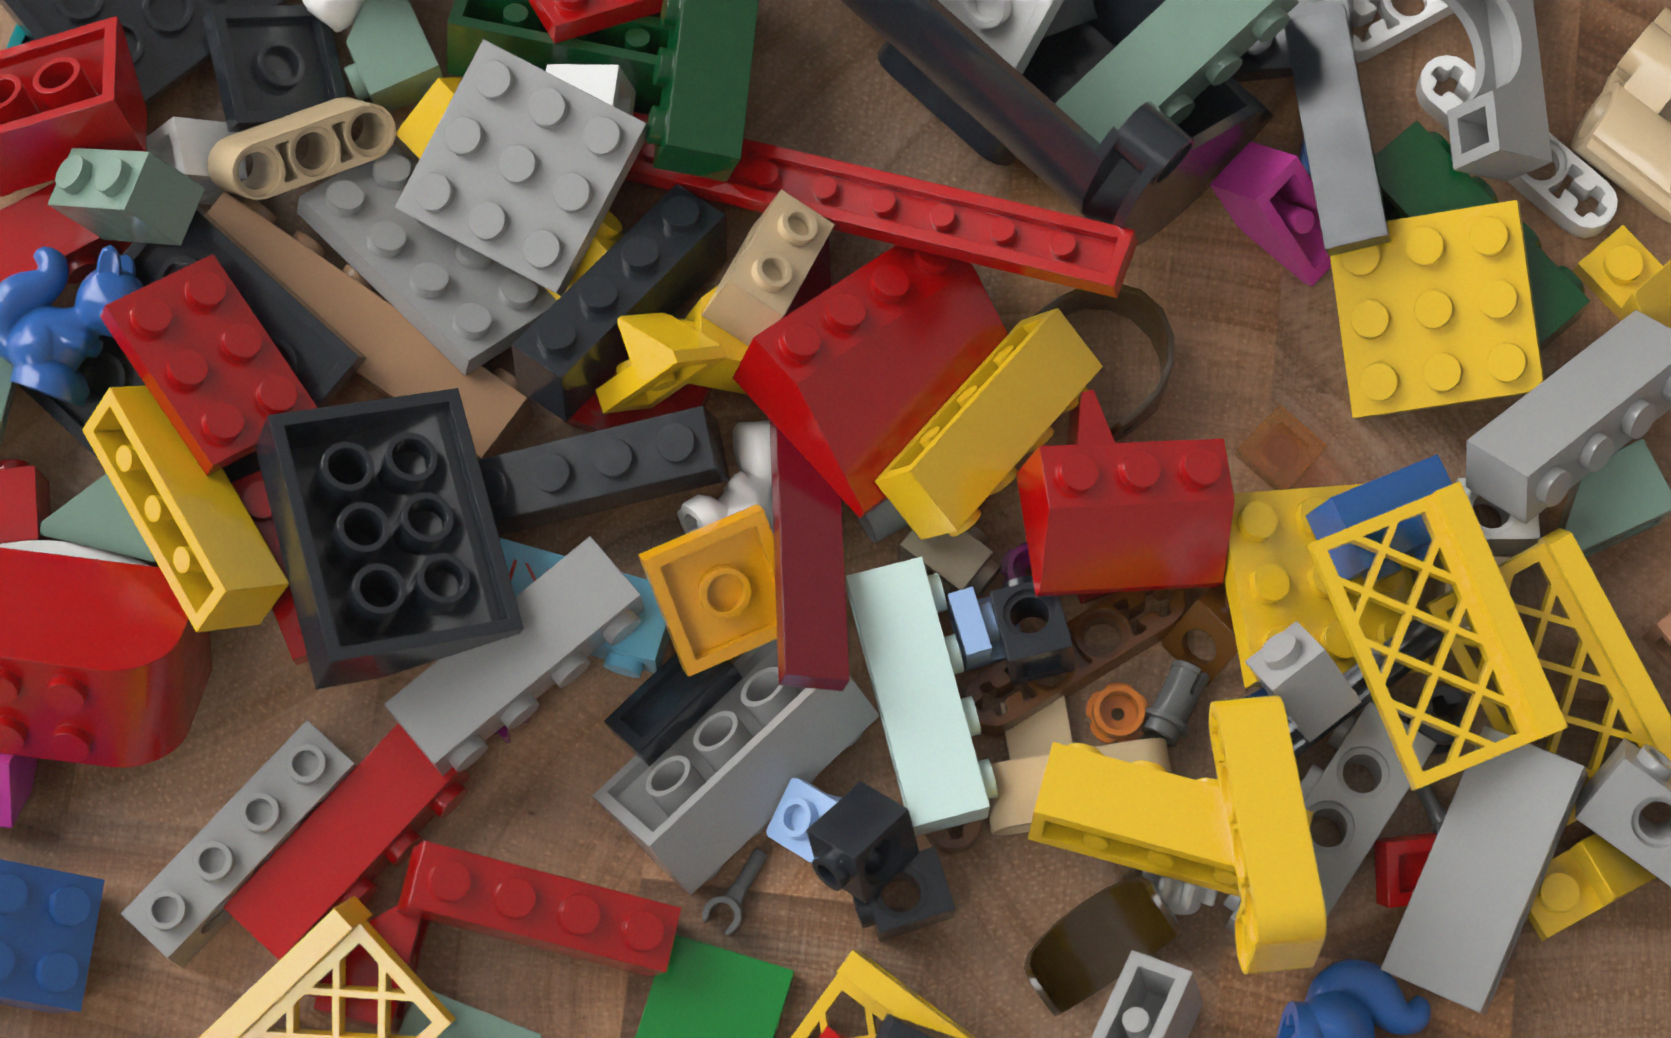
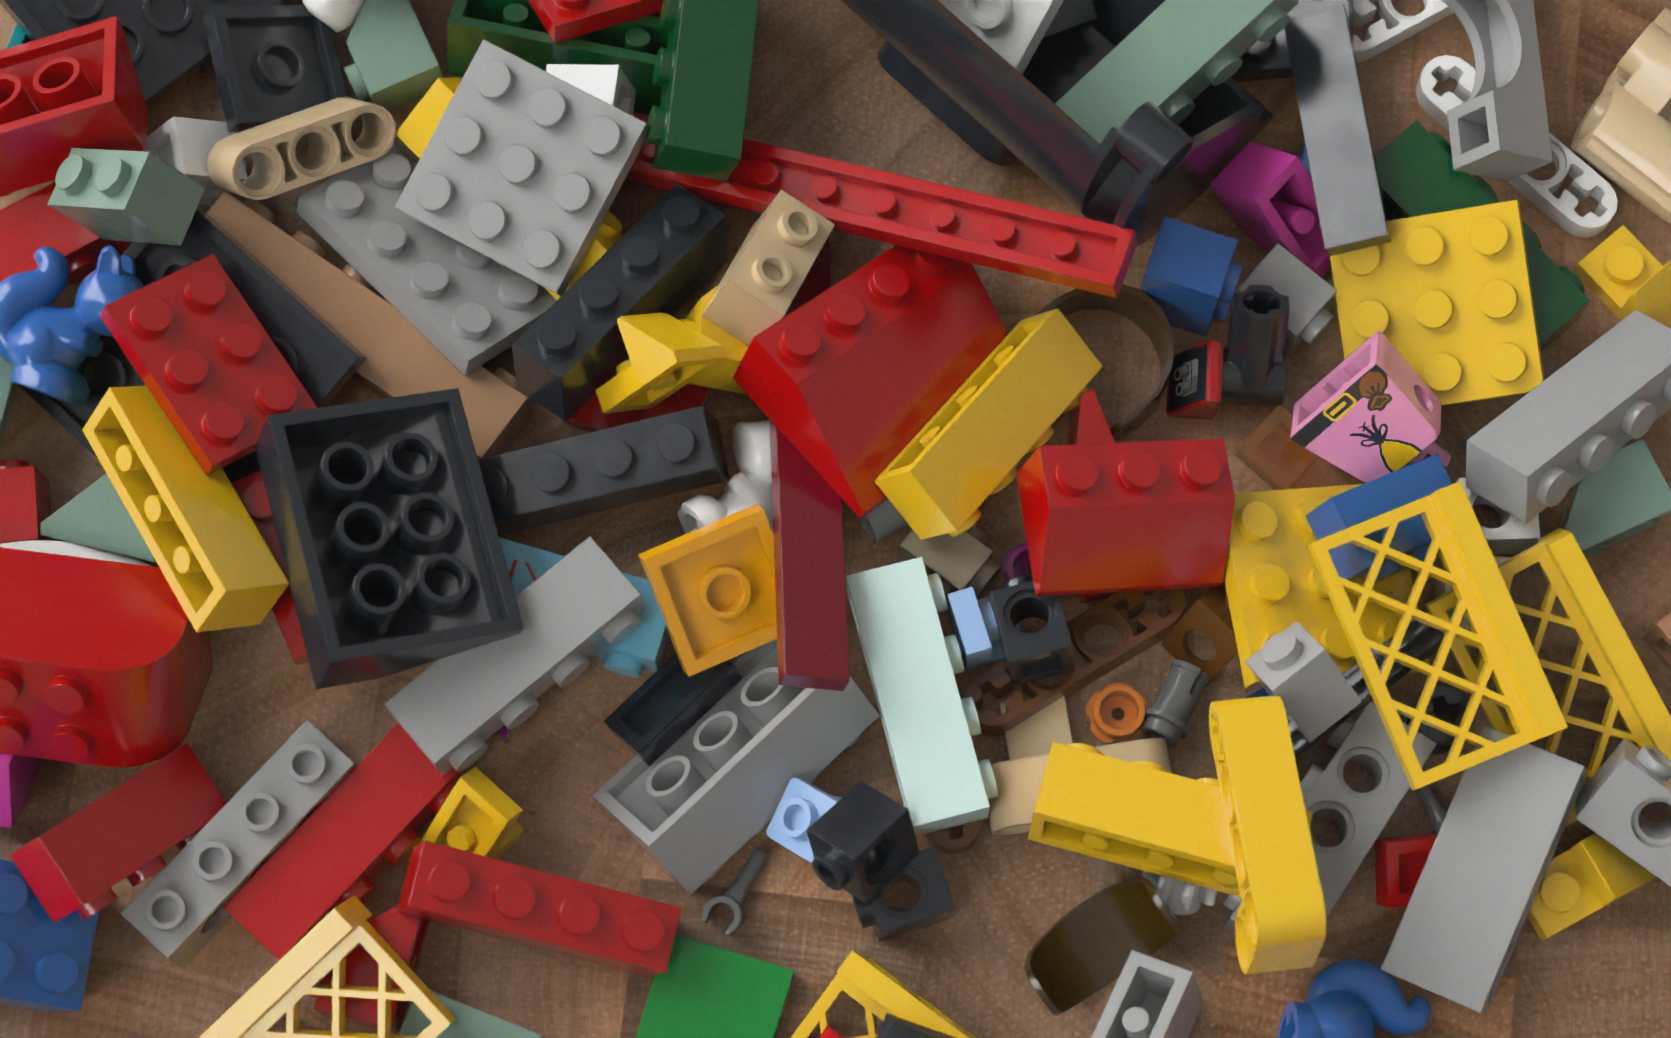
(119, 836): none -> red brick
(476, 818): none -> yellow slope
(1191, 275): none -> blue brick
(1196, 382): none -> slope
(1255, 348): none -> black piece
(1307, 293): none -> light grey brick
(1370, 414): none -> bright pink torso

